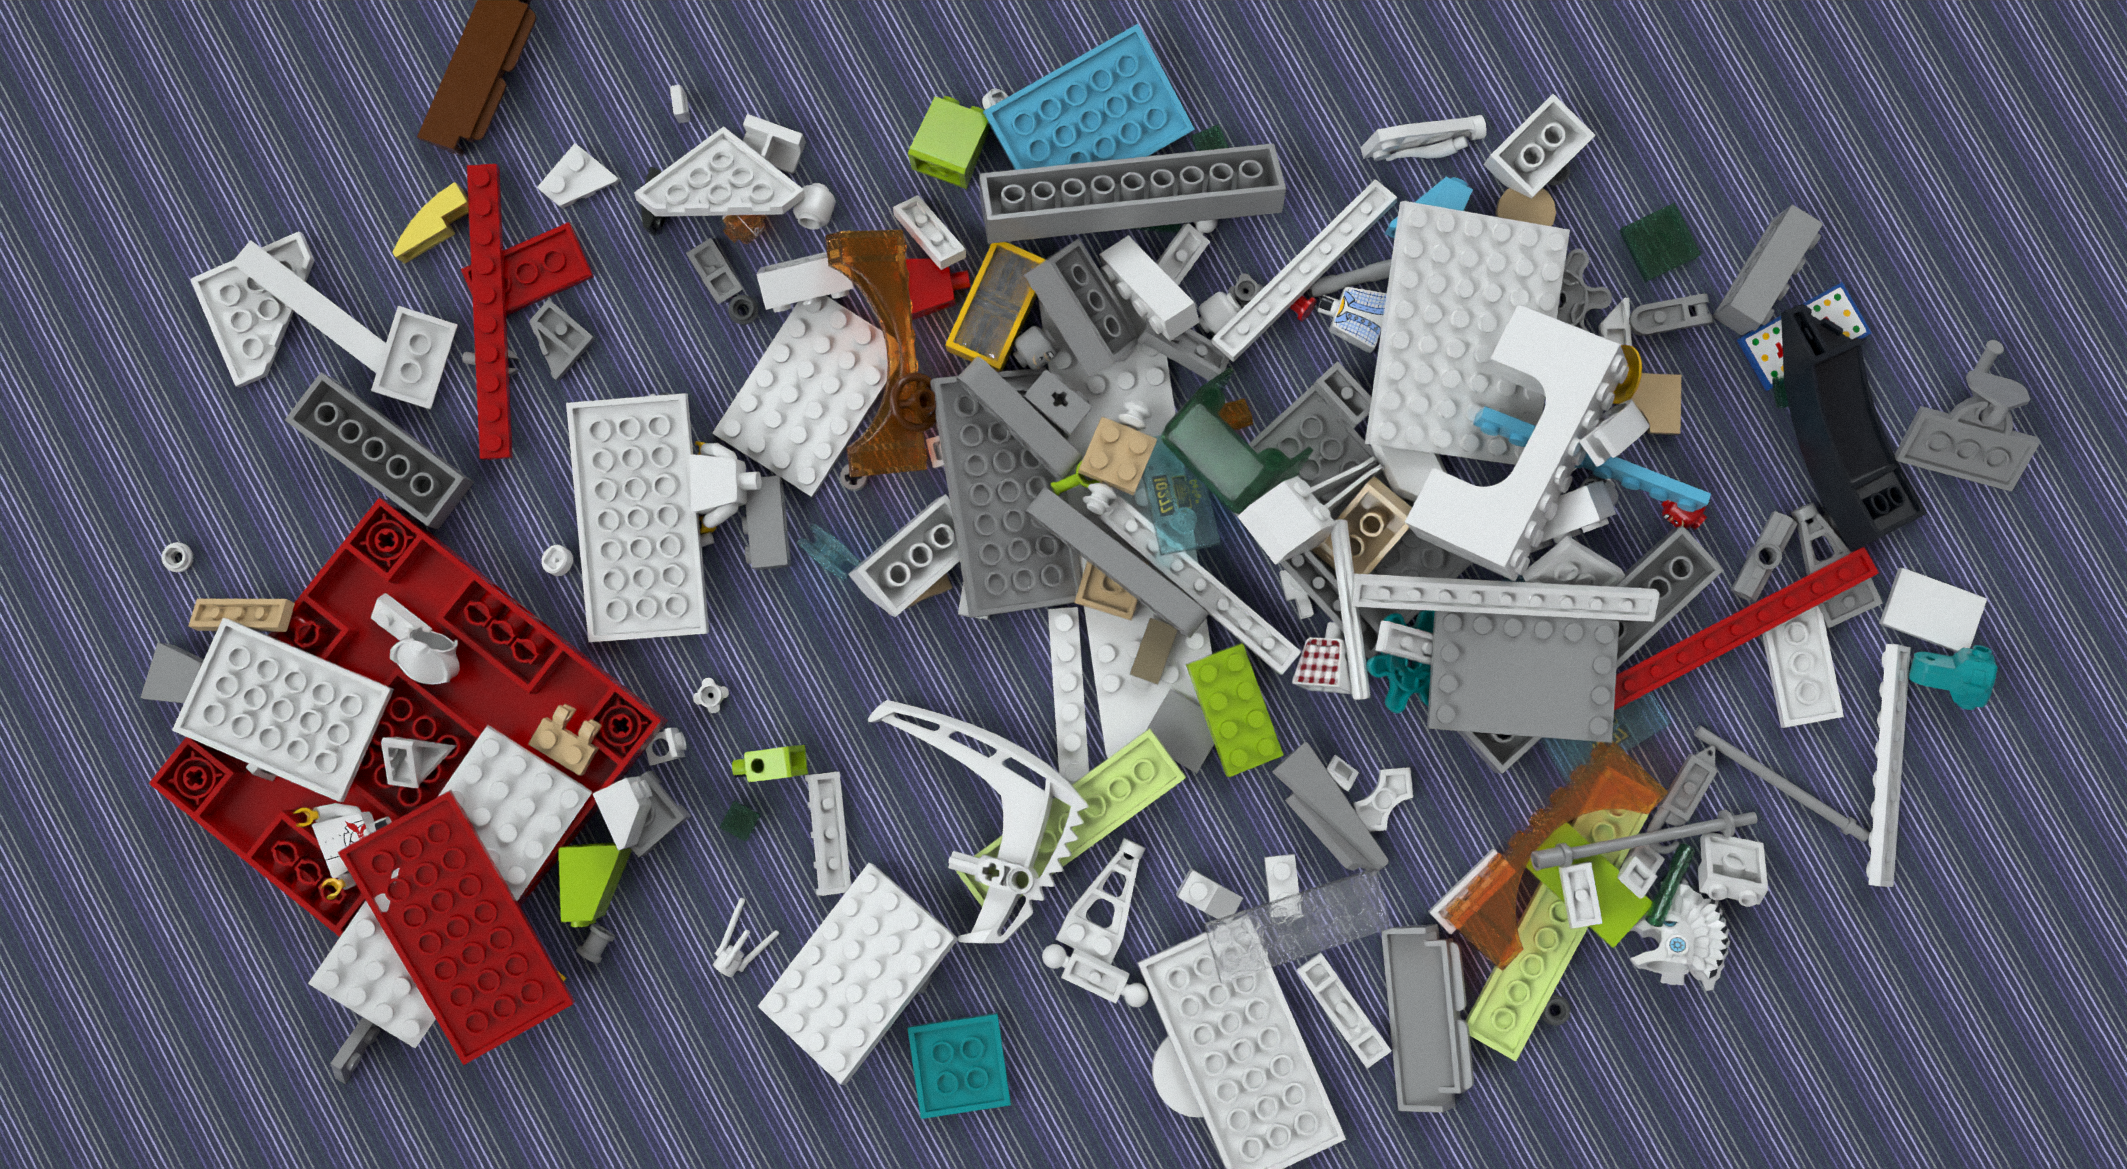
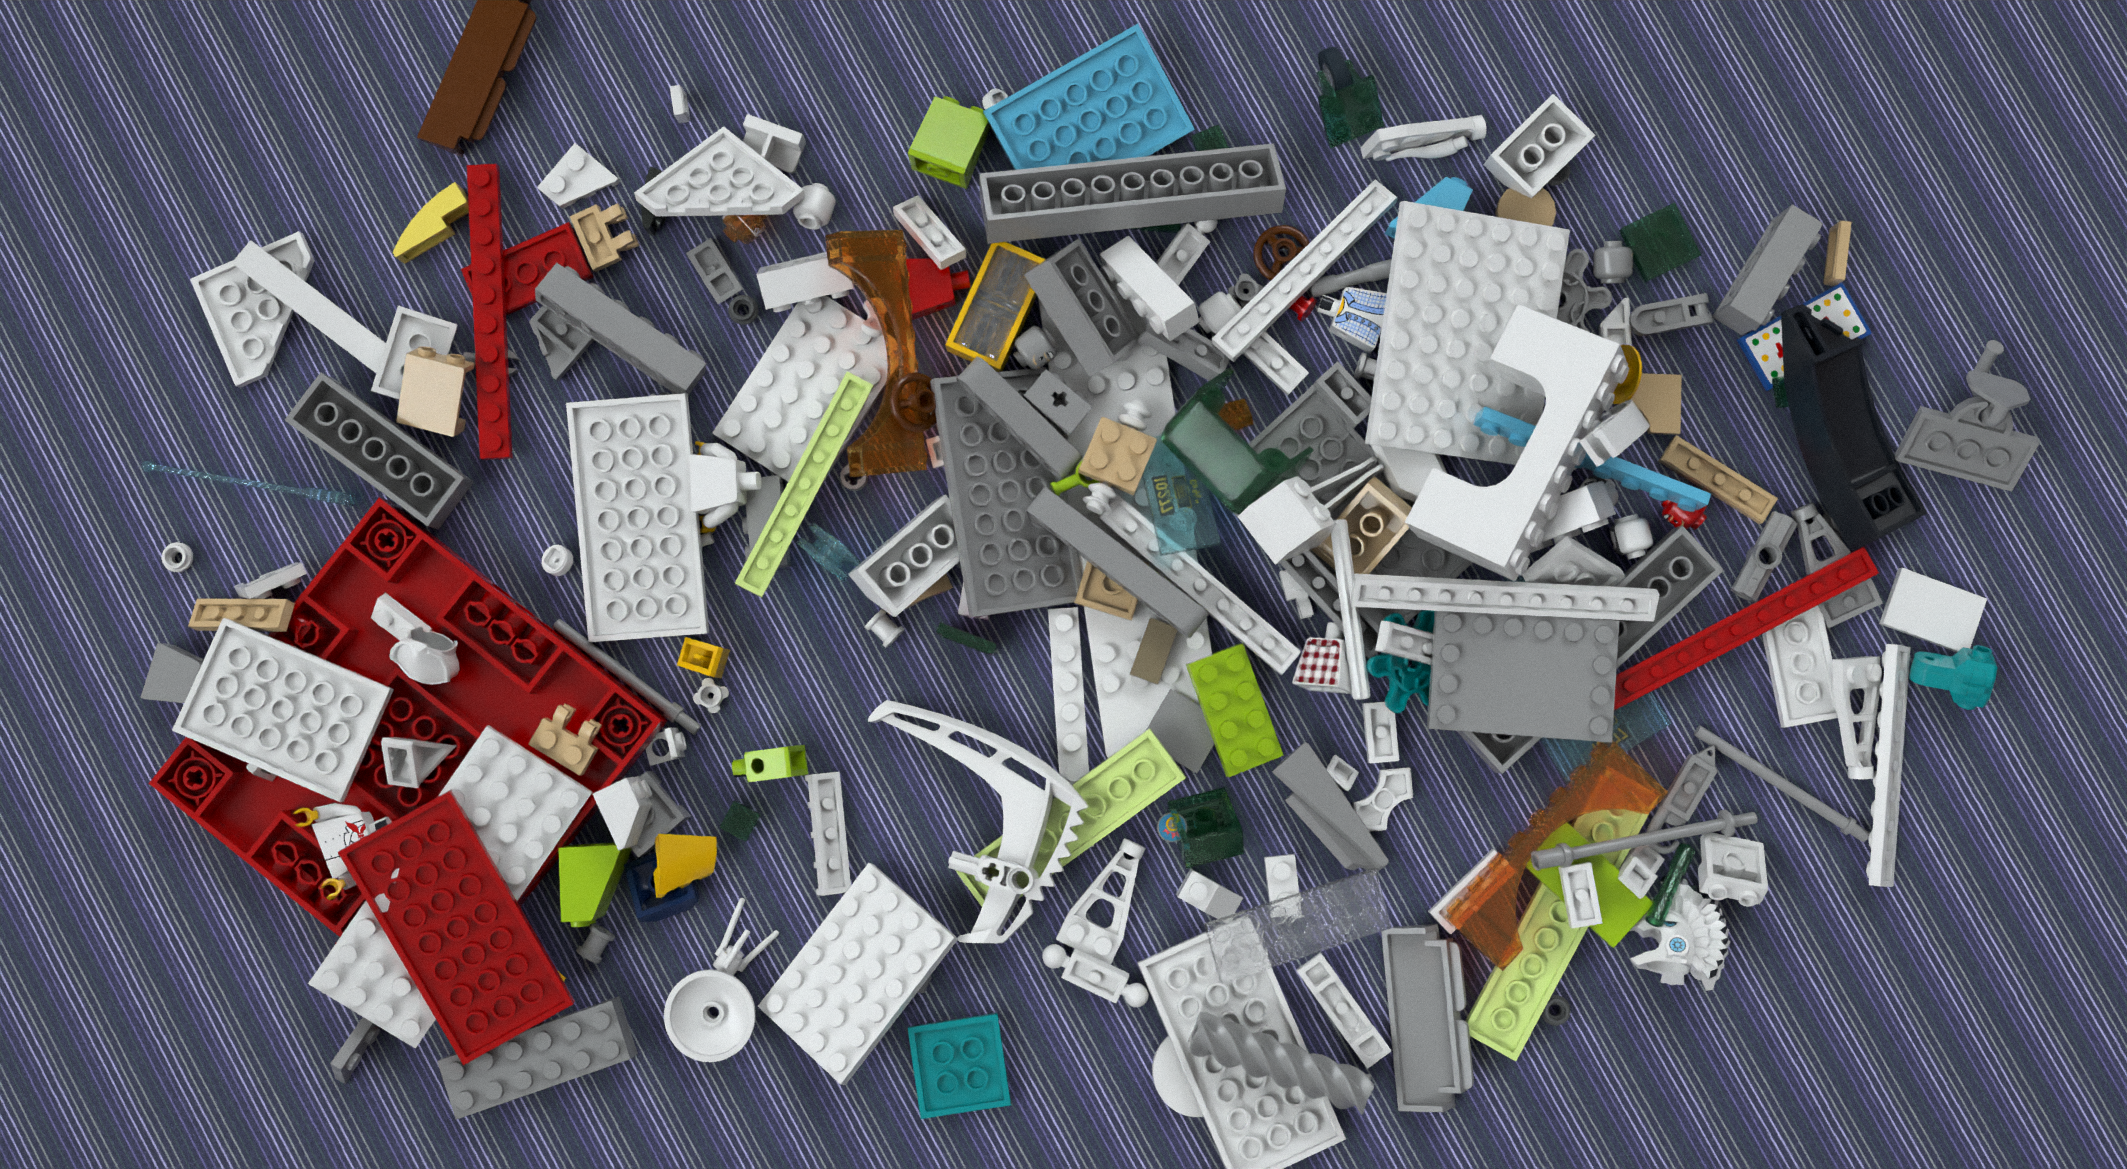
(261, 587): none -> white wing
(308, 492): none -> clear light blue piece
(433, 391): none -> tan panel
(540, 1058): none -> light grey brick
(596, 237): none -> tan plate
(620, 330): none -> light grey brick
(643, 893): none -> dark blue slope
(672, 711): none -> light grey bar
(682, 860): none -> yellow slope
(695, 1029): none -> white dish
(703, 657): none -> yellow slope
(804, 484): none -> yellowish green plate
(871, 325): none -> white piece
(884, 628): none -> white bush
(967, 639): none -> clear green tile
(1165, 827): none -> tile
(1211, 827): none -> clear green slope
(1276, 363): none -> white plate
(1283, 243): none -> reddish brown piece
(1284, 1062): none -> light grey piece
(1348, 103): none -> clear green plate
(1365, 367): none -> white bush
(1380, 733): none -> white plate
(1612, 262): none -> light grey head
(1631, 536): none -> white head
(1718, 479): none -> tan tile
(1837, 253): none -> tan tile
(1855, 674): none -> white plate

